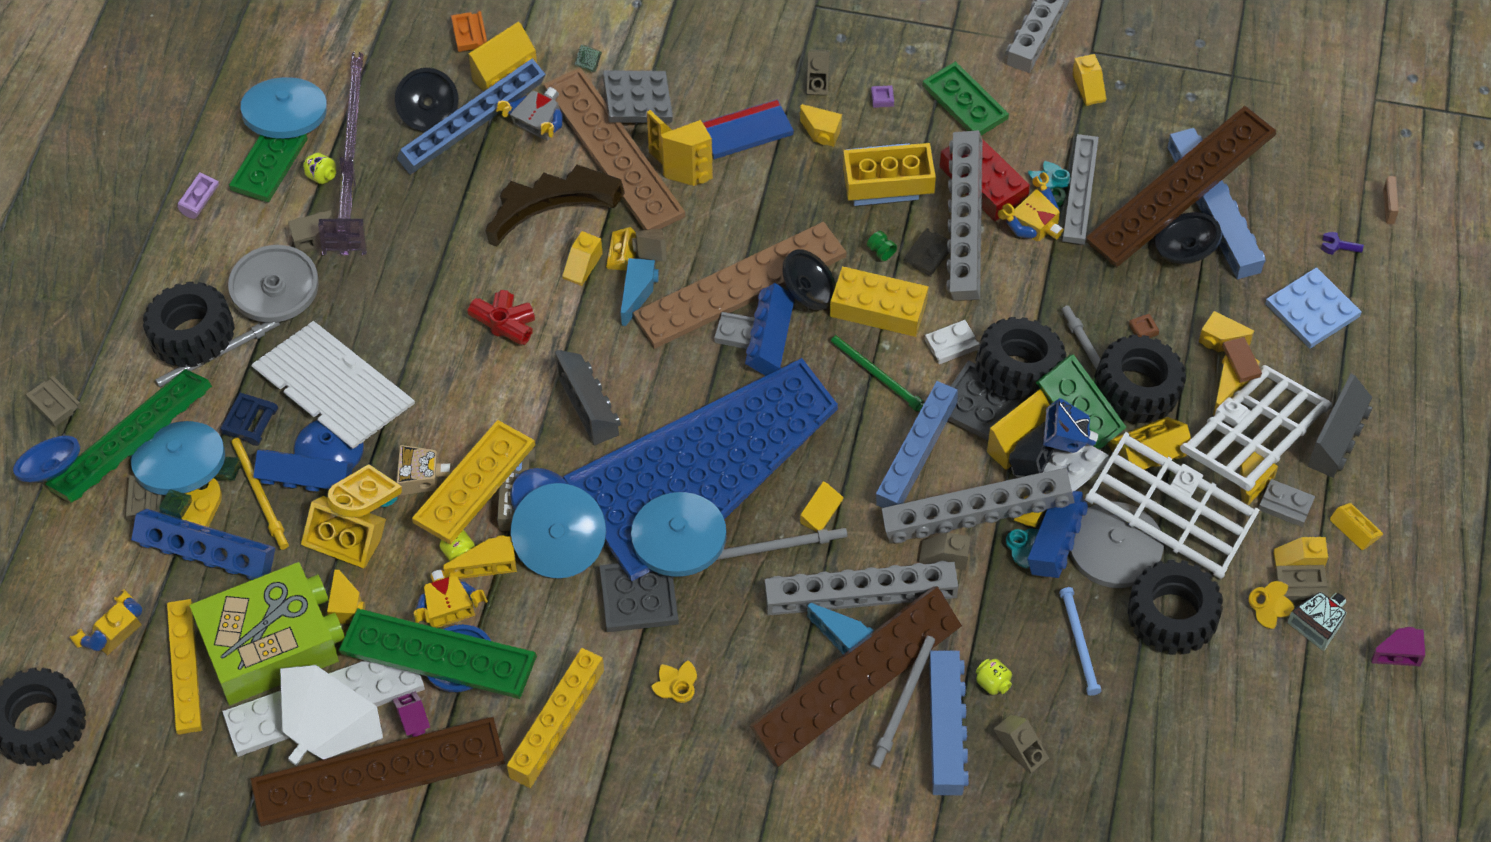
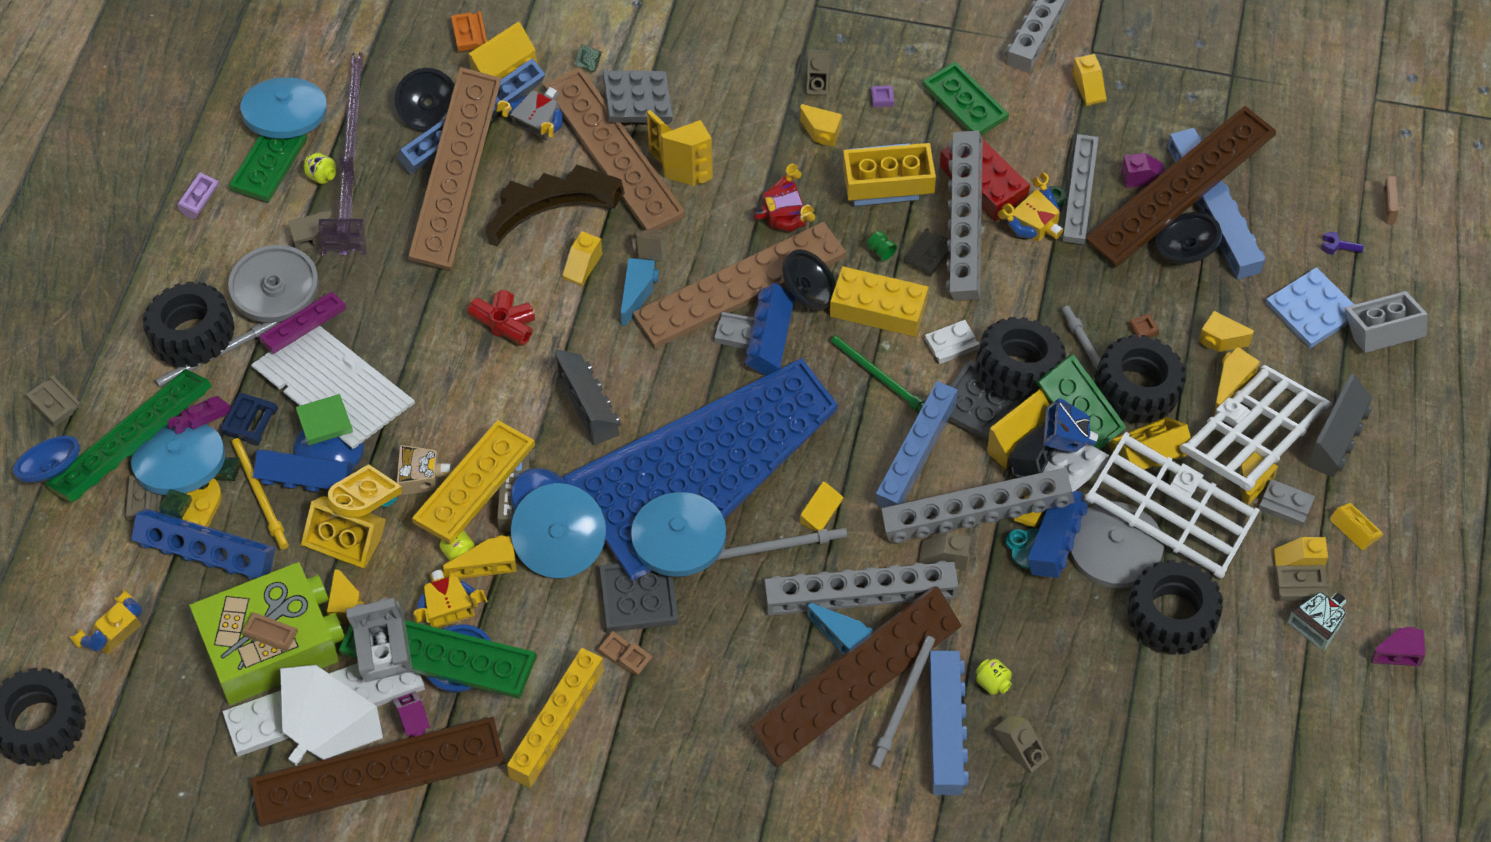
(184, 667): yellow plate -> none
(199, 414): none -> magenta plate
(270, 632): none -> medium nougat tile
(302, 322): none -> magenta plate
(324, 419): none -> bright green tile
(377, 622): none -> light grey brick
(454, 169): none -> medium nougat plate
(621, 249): yellow slope -> none
(624, 654): none -> medium nougat slope
(675, 680): yellow plate -> none
(748, 128): blue tile -> none
(783, 204): none -> torso
(1057, 176): teal plate -> none
(1067, 594): light blue bar -> none
(1140, 170): none -> magenta slope
(1242, 359): dark orange tile -> none
(1274, 605): yellow plate -> none
(1386, 321): none -> light grey slope

